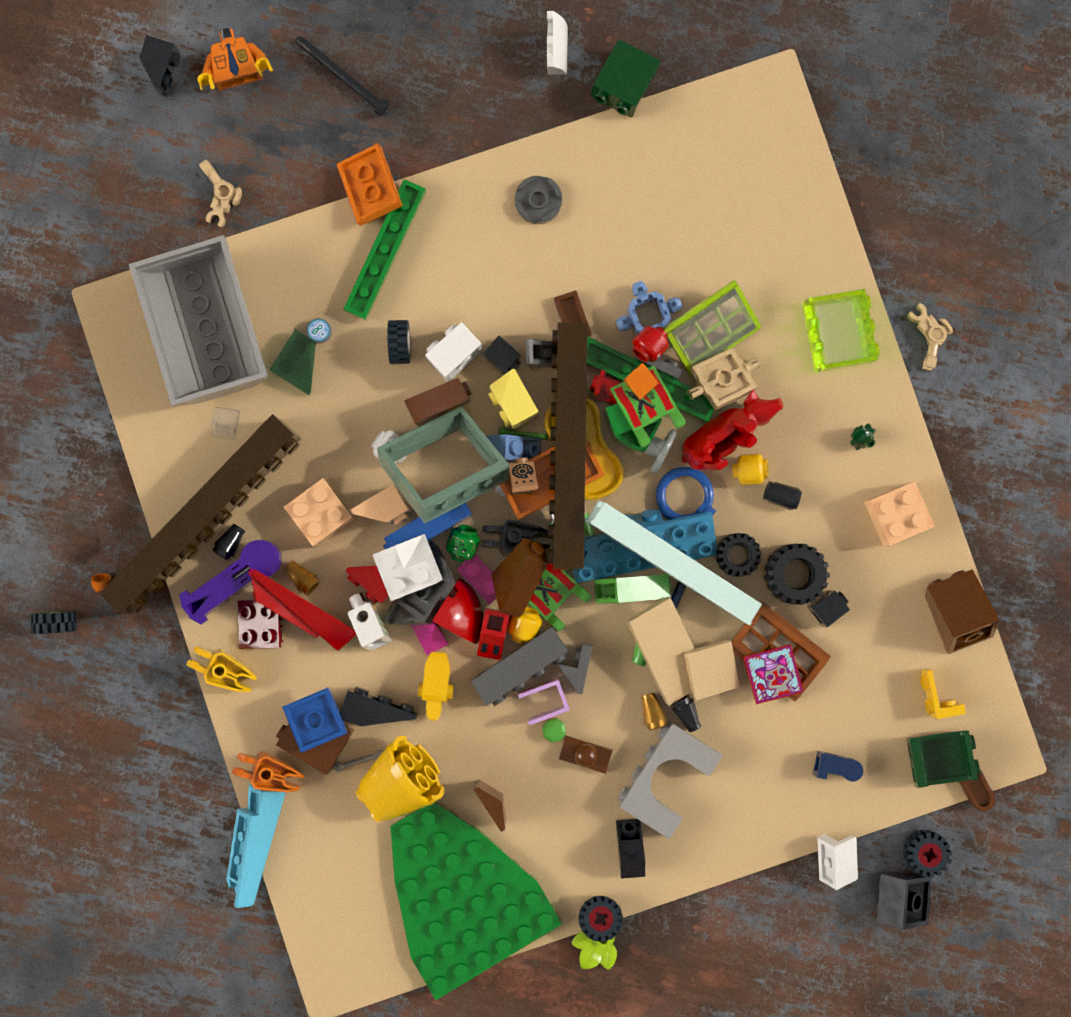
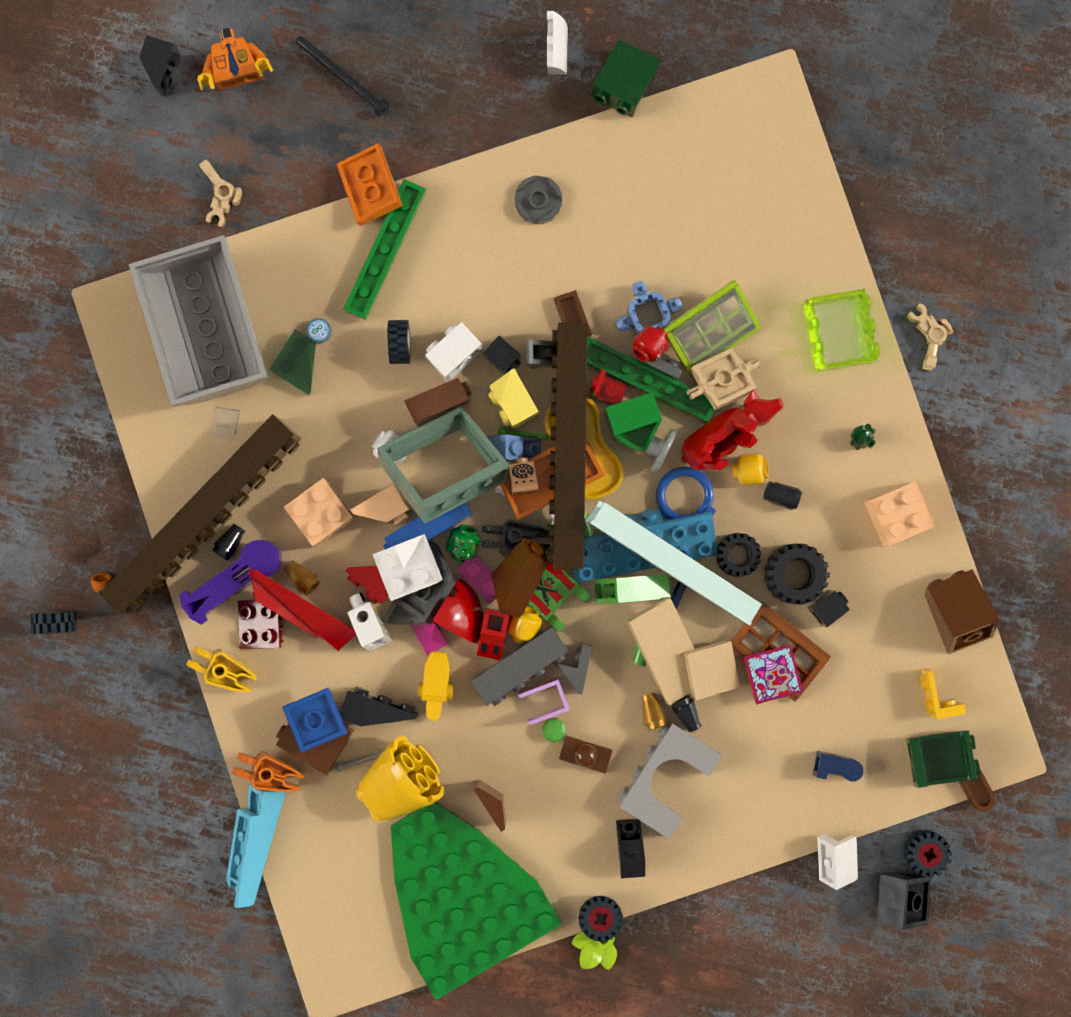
(640, 381): orange slope -> none
(649, 409): flag -> none

